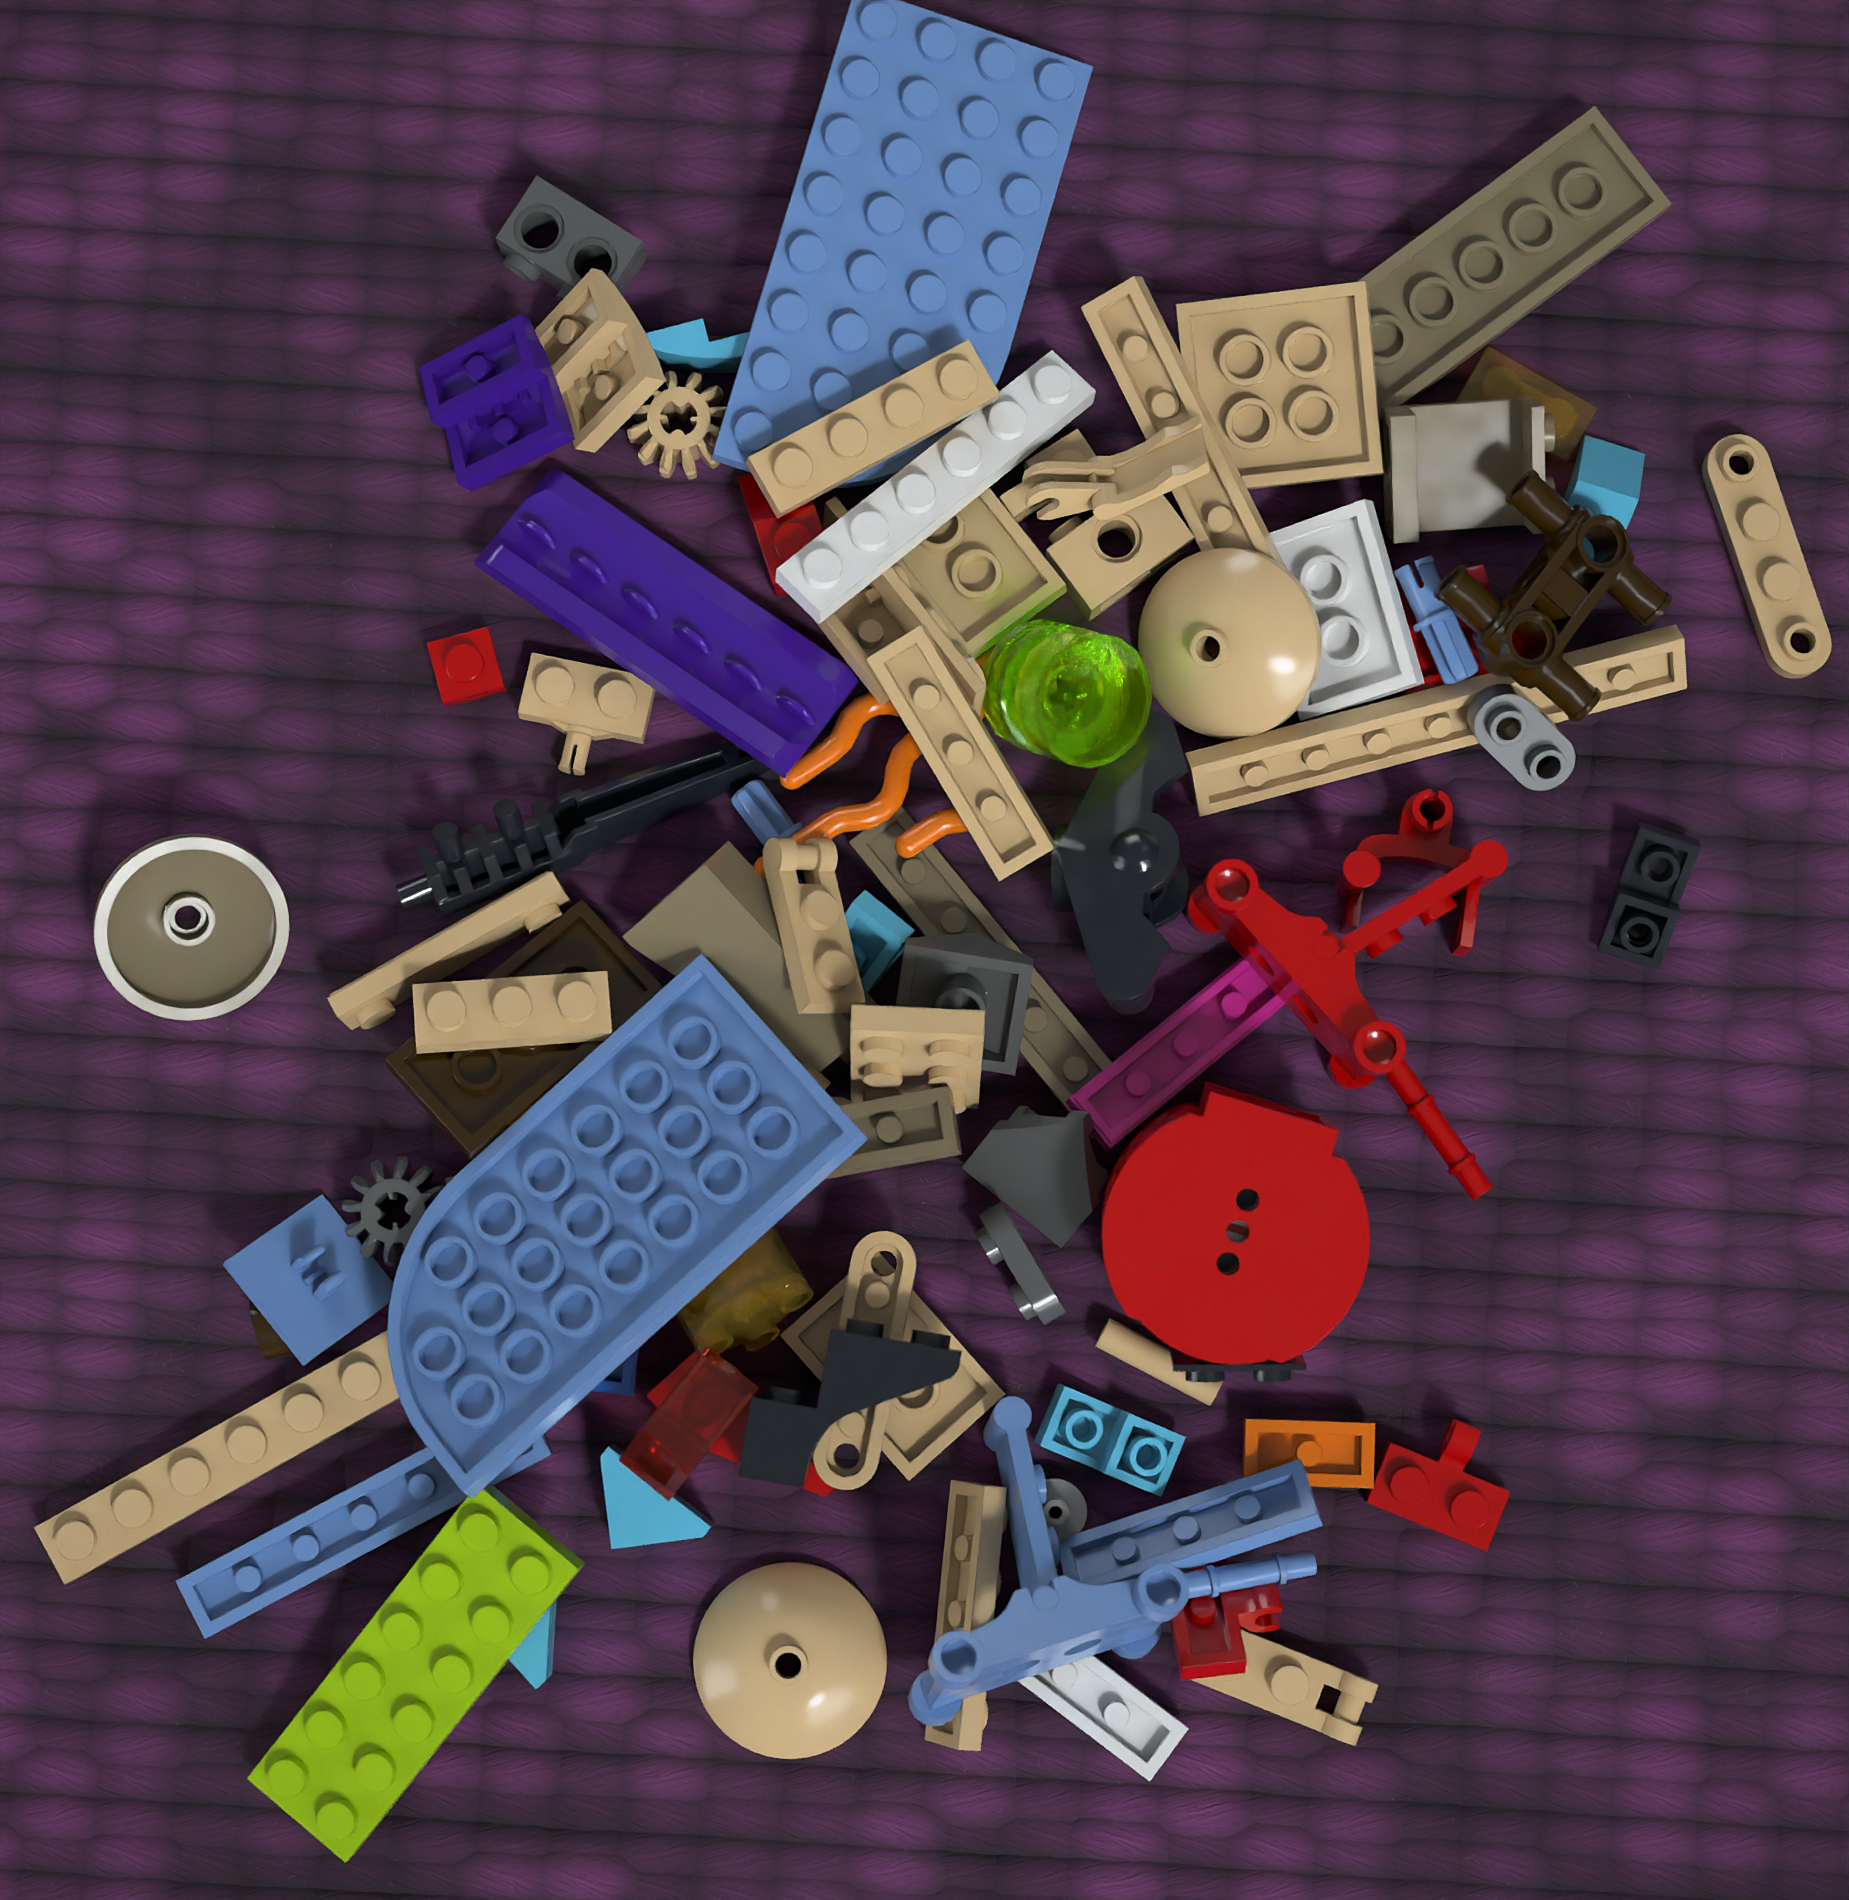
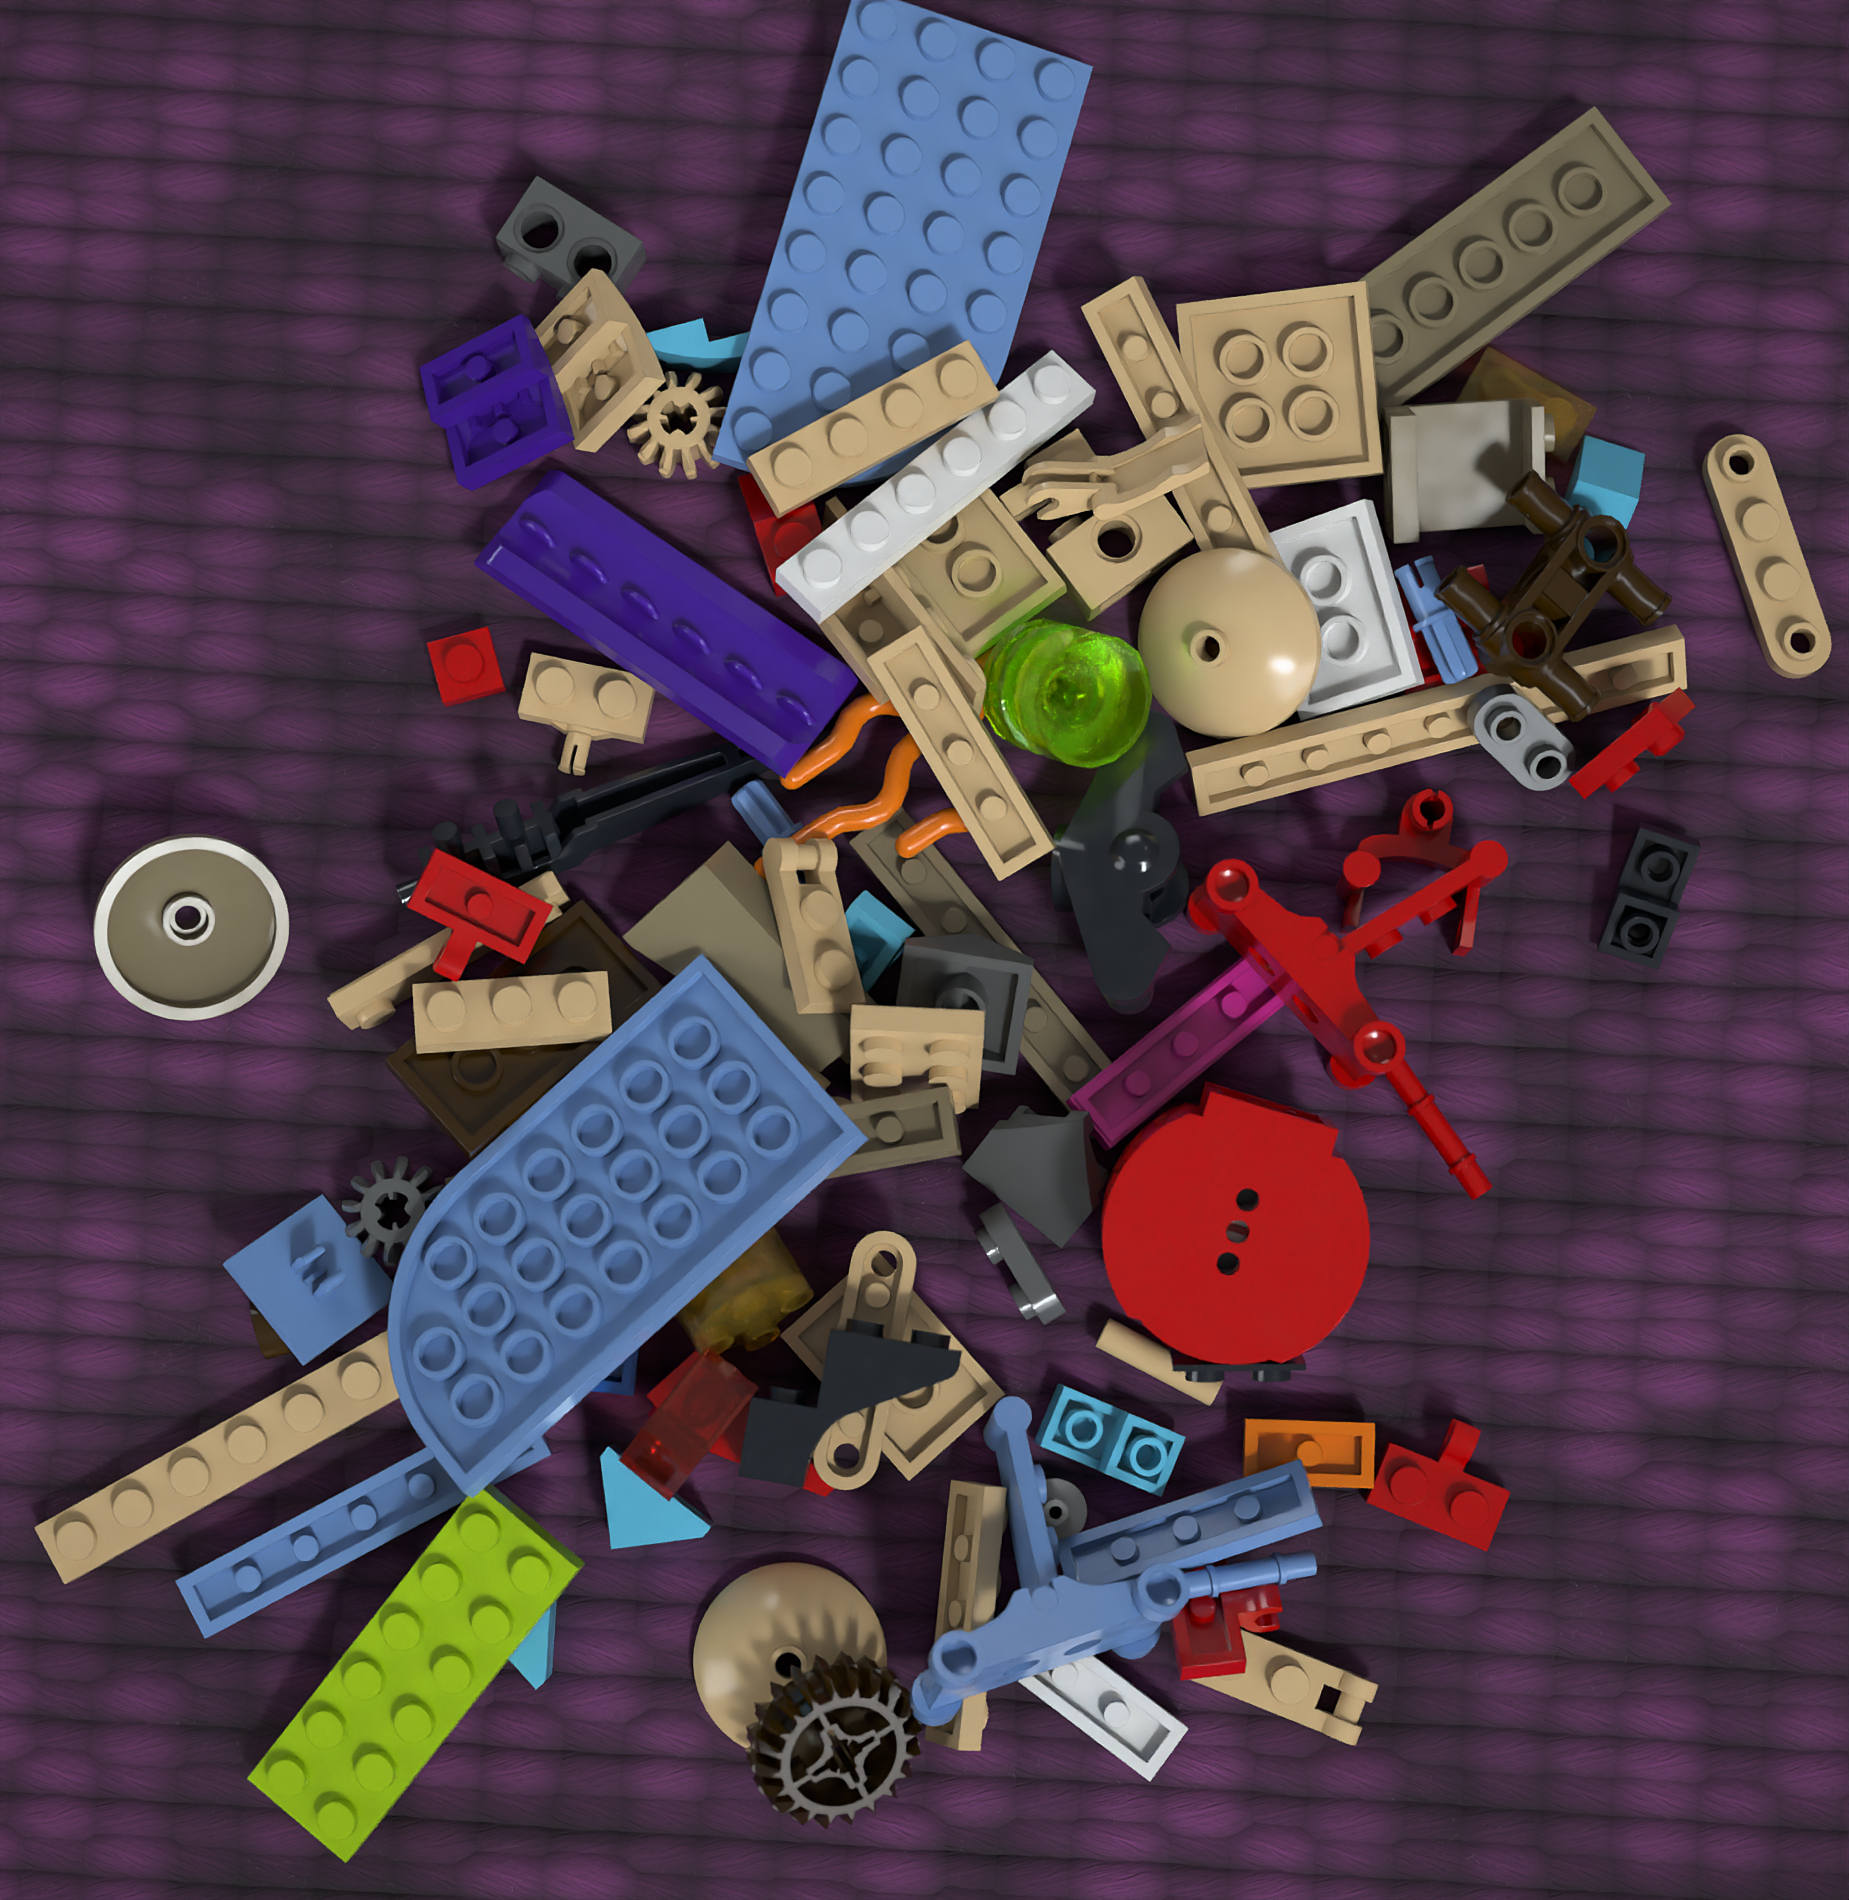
(476, 910): none -> red plate
(796, 1756): none -> dark brown gear
(1651, 730): none -> red plate

